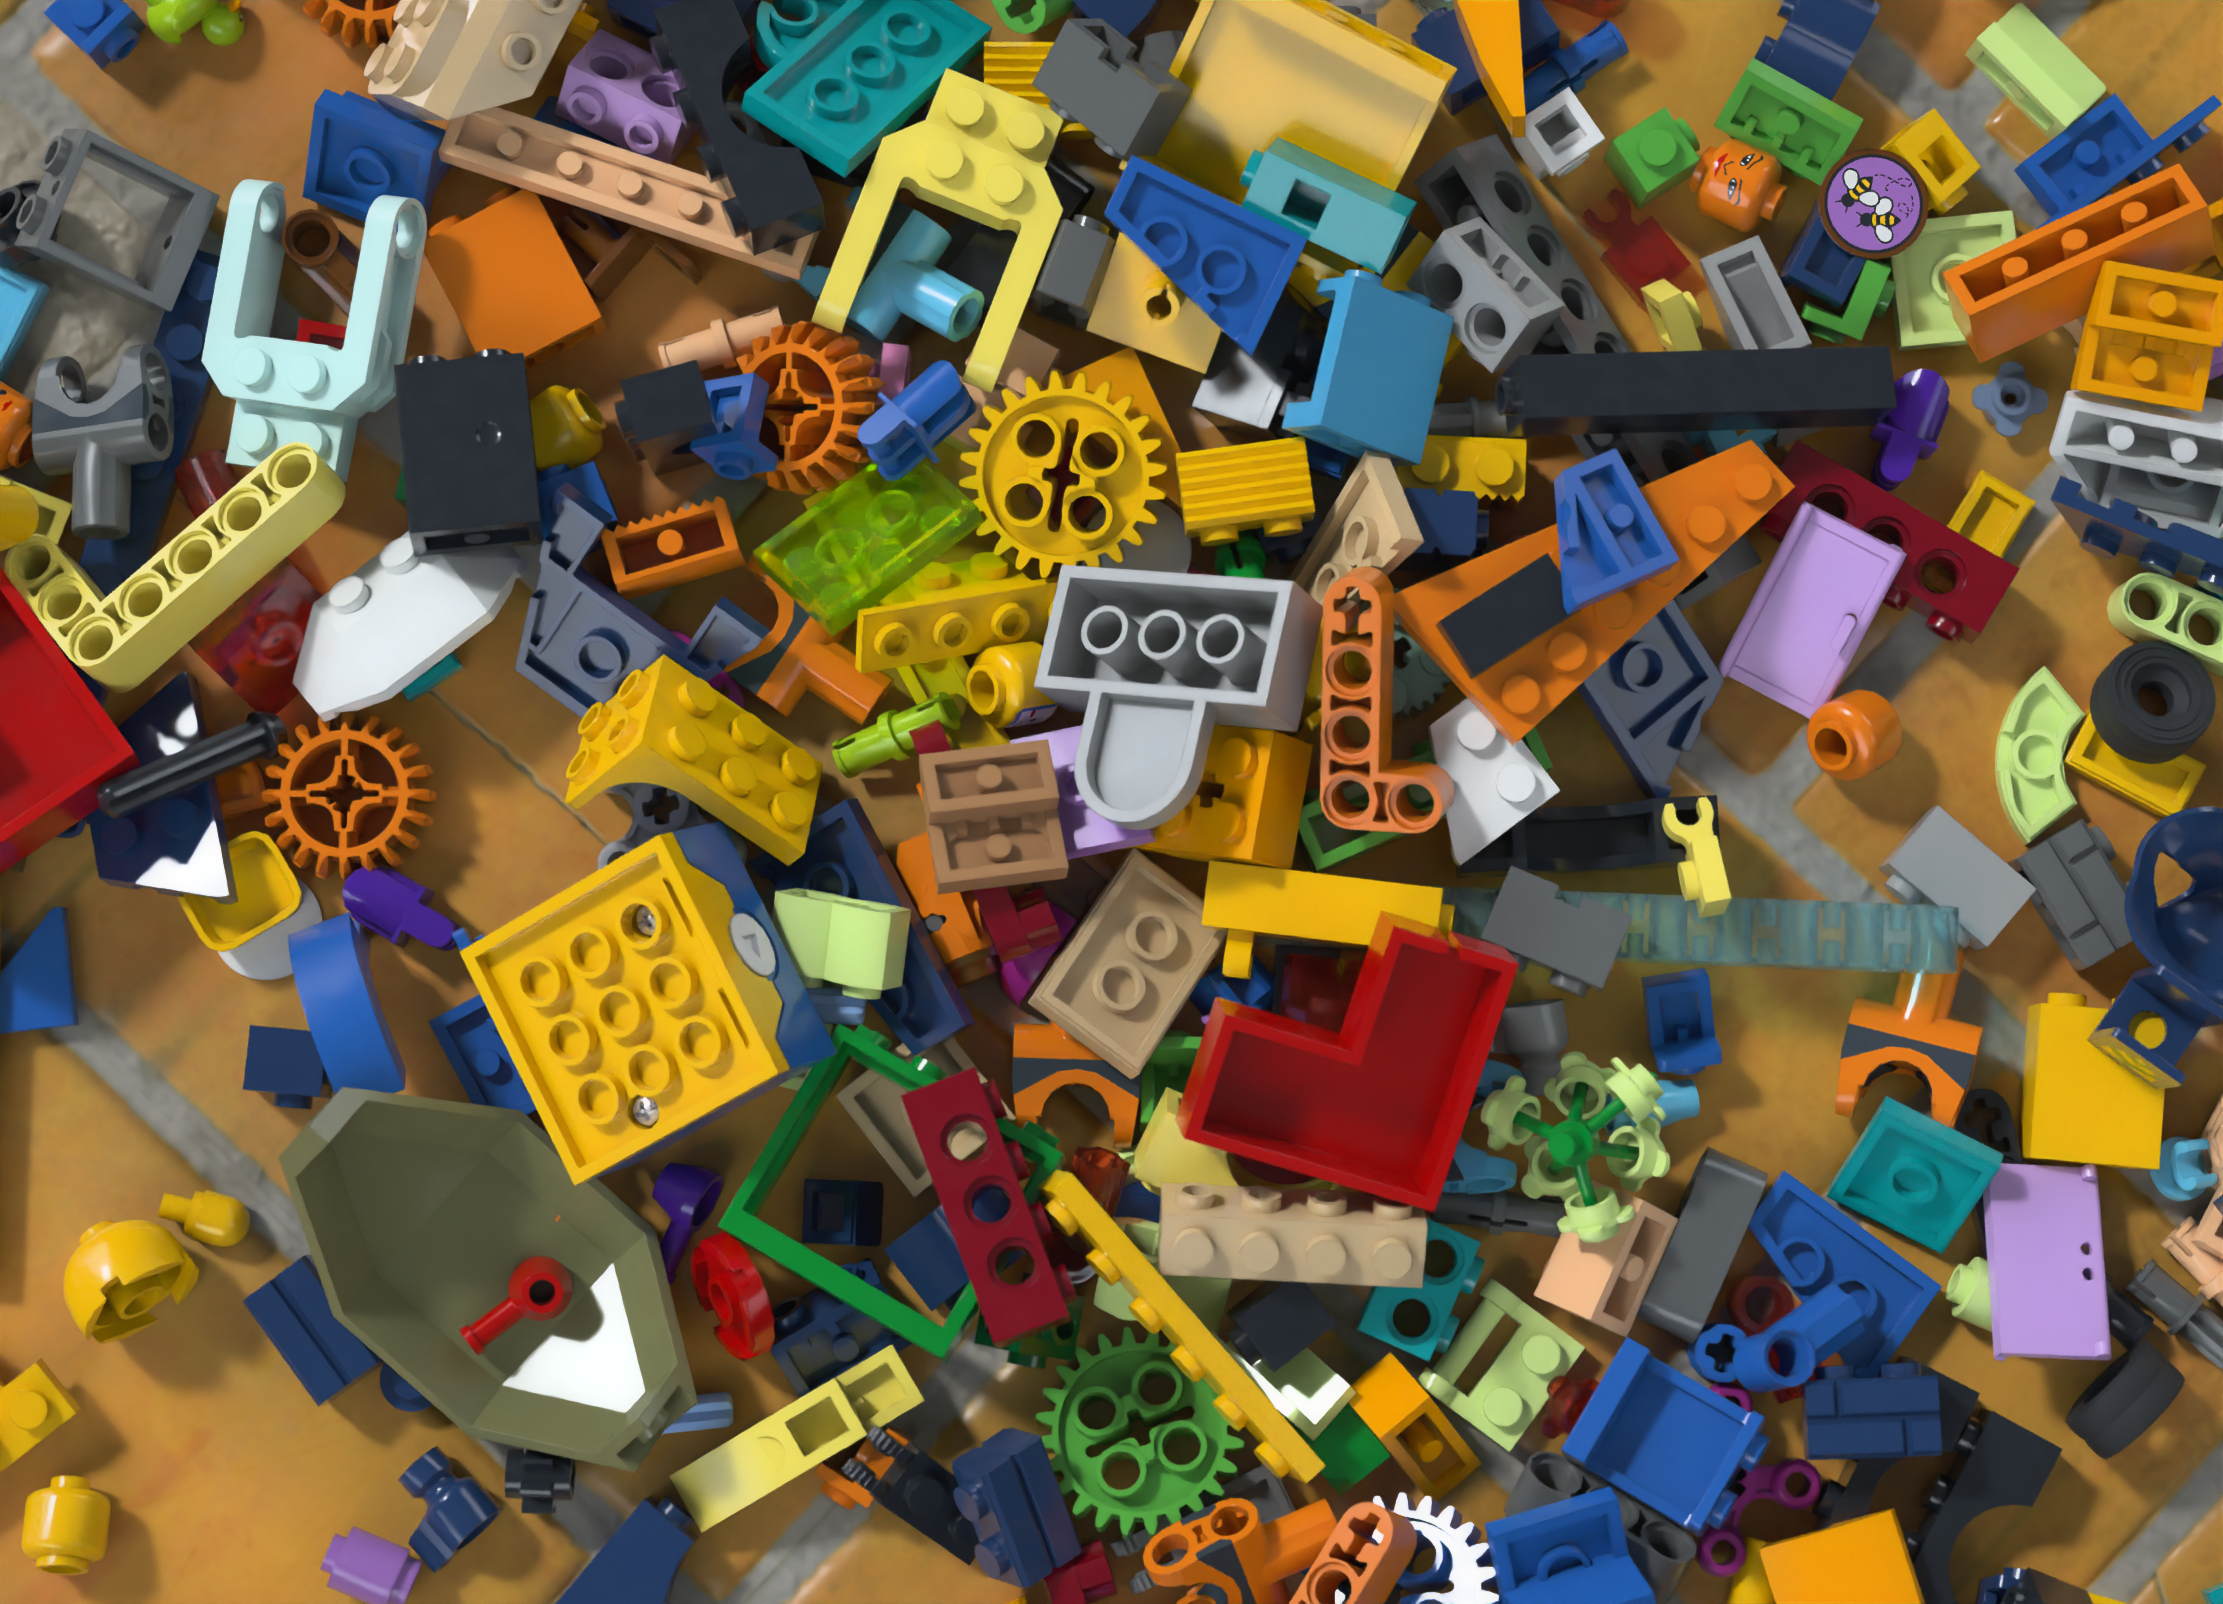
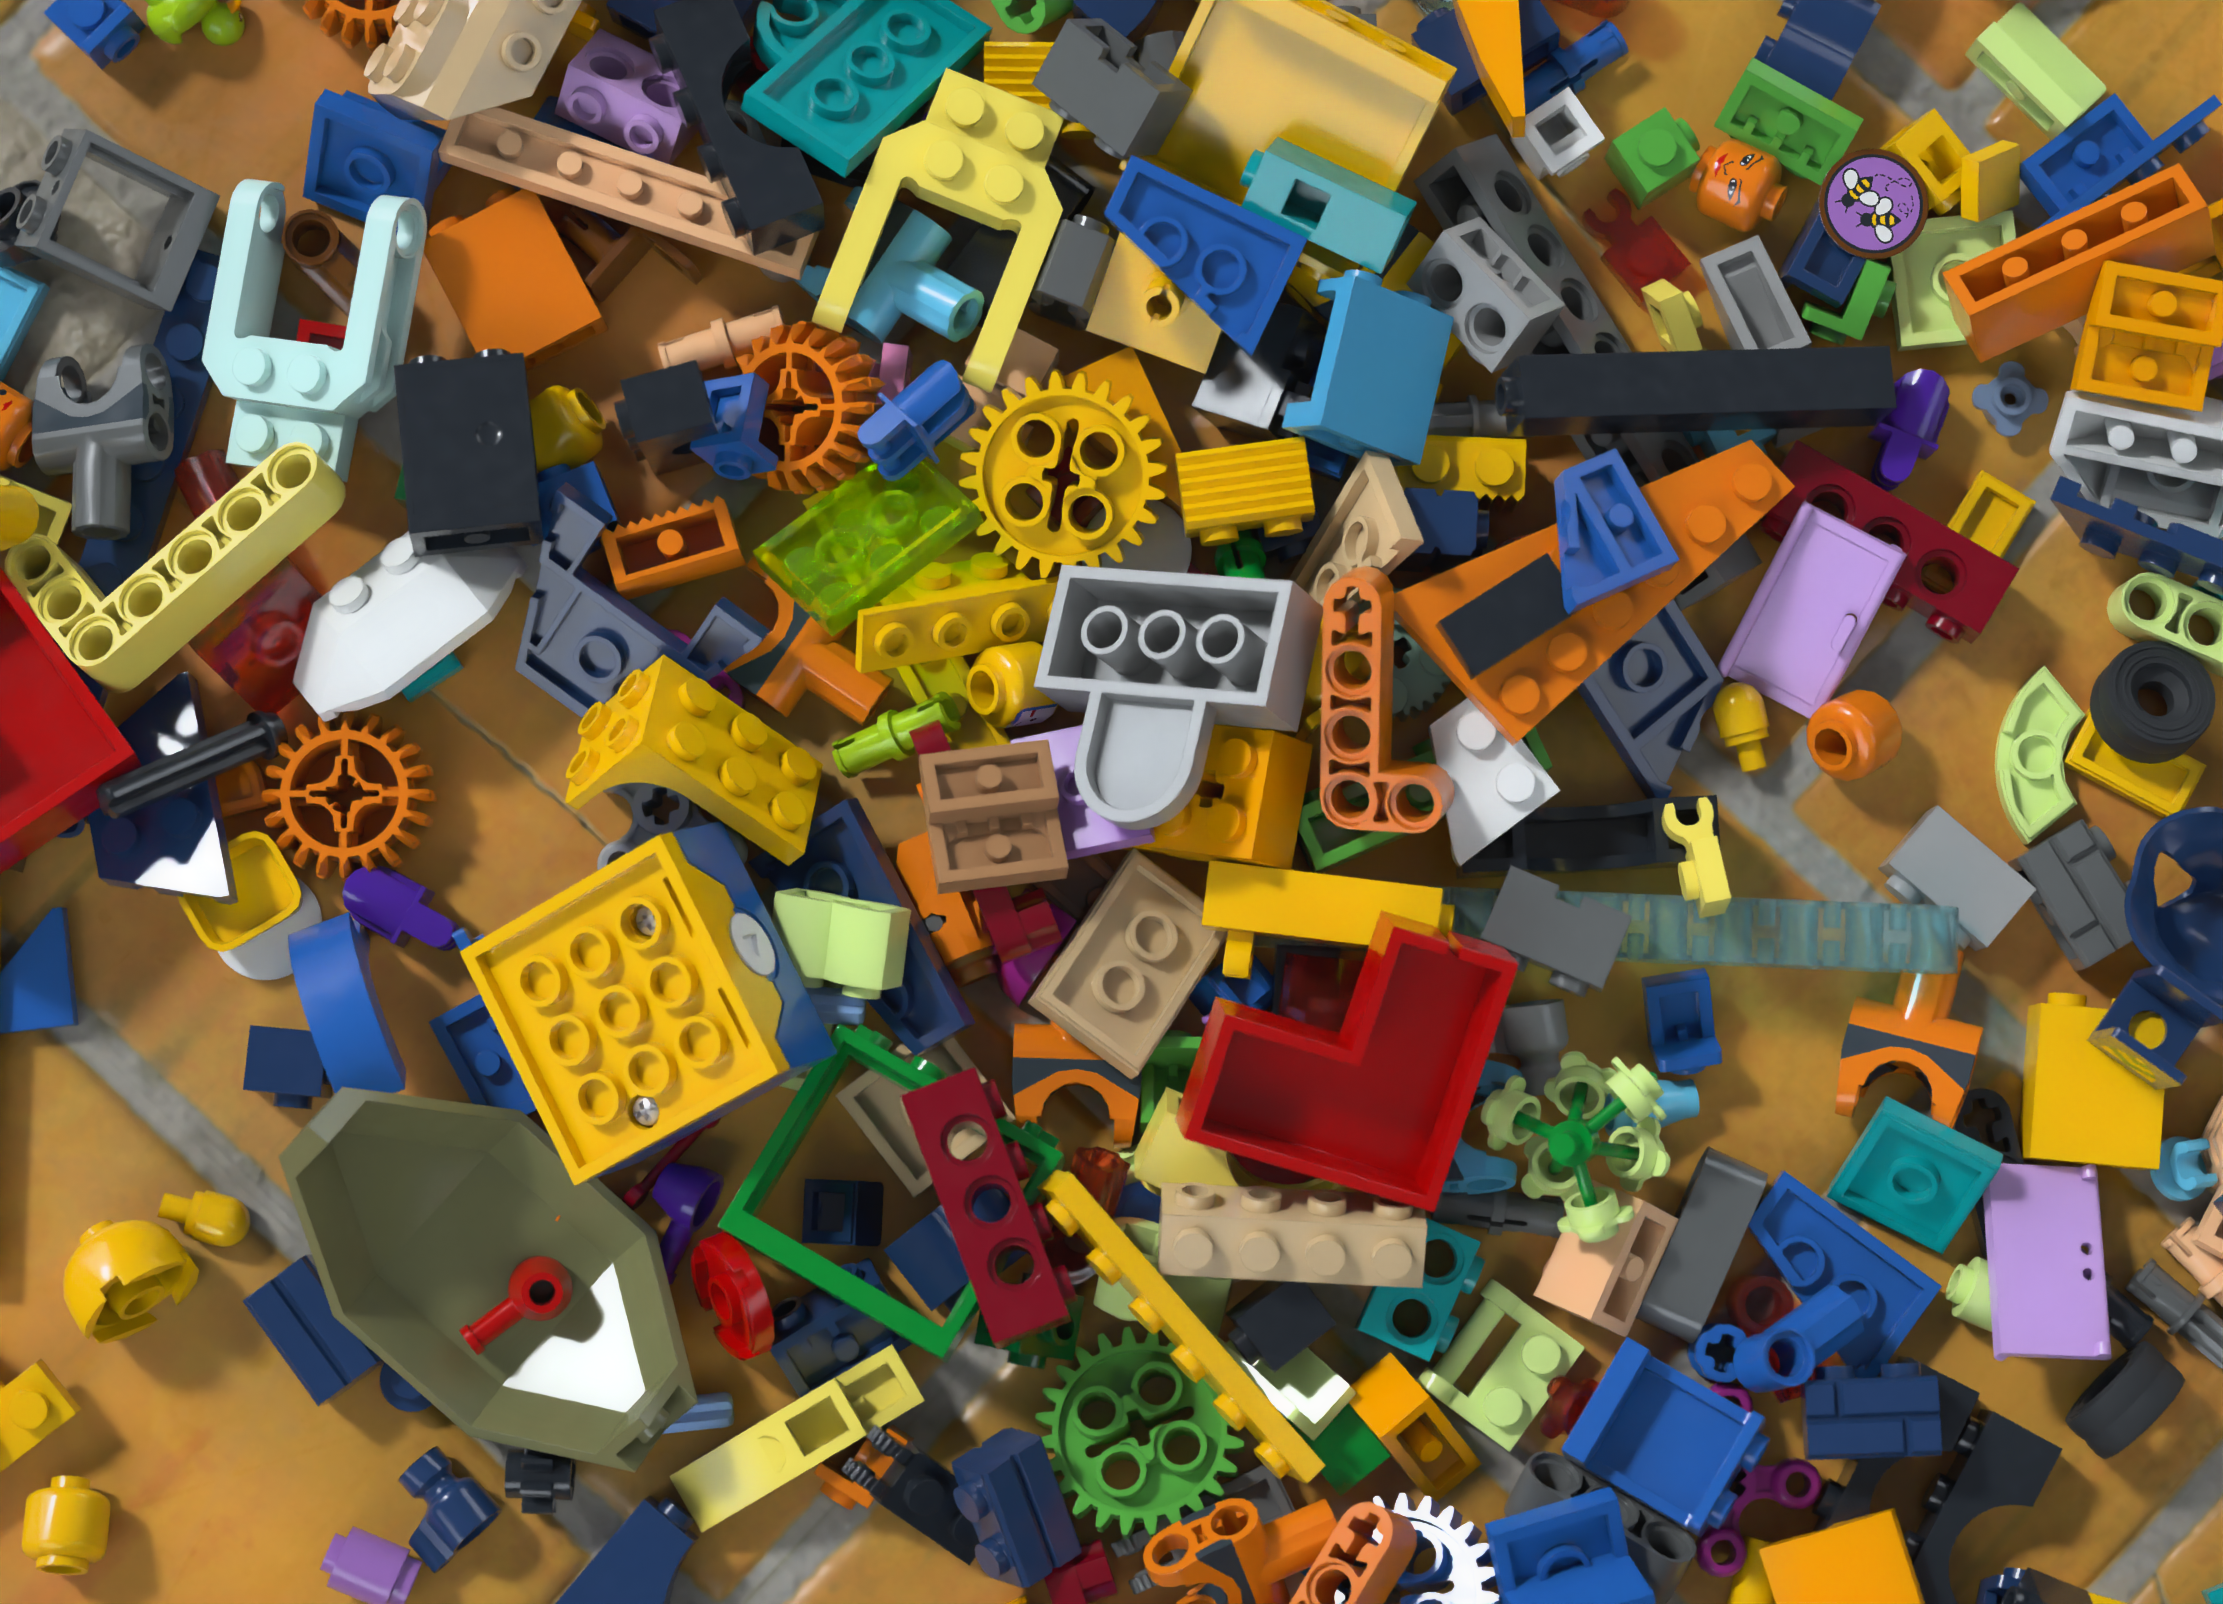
(639, 1192): none -> dark red hinge
(1742, 723): none -> yellow cylinder
(1990, 181): none -> yellow tile

